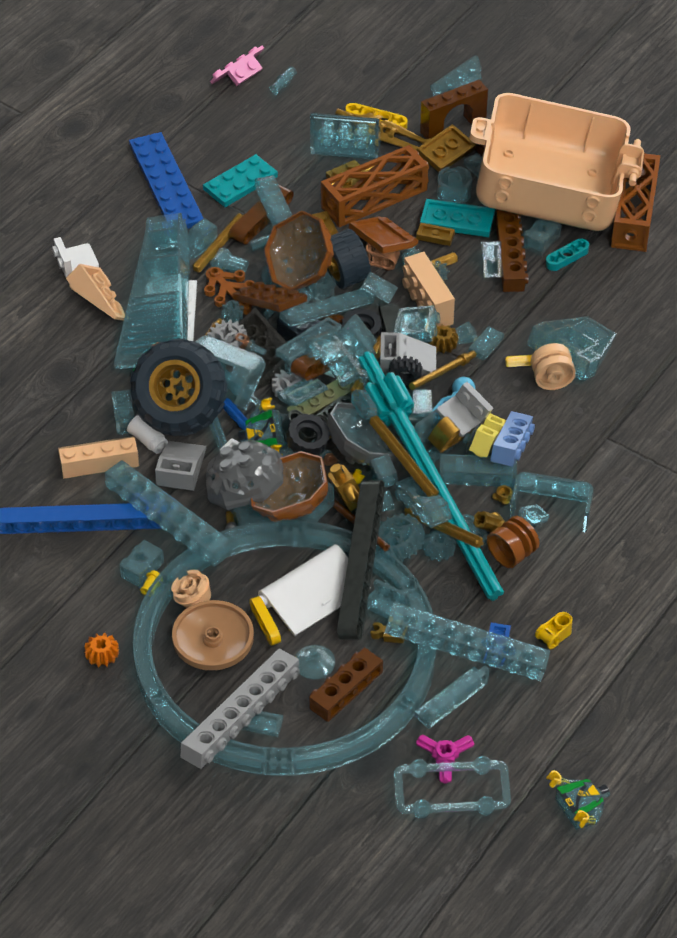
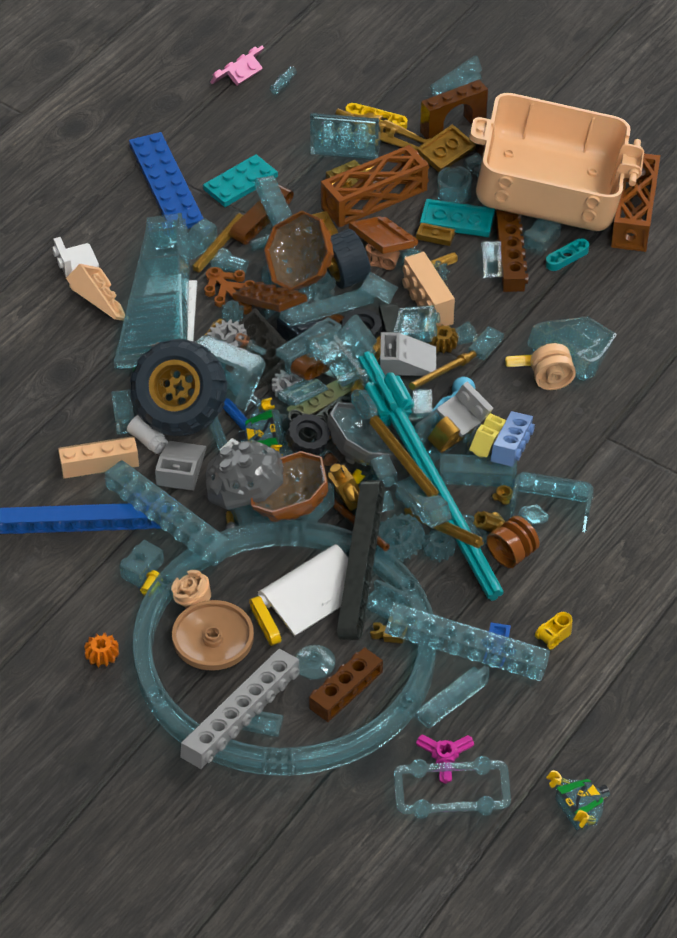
(406, 365): black tyre -> none

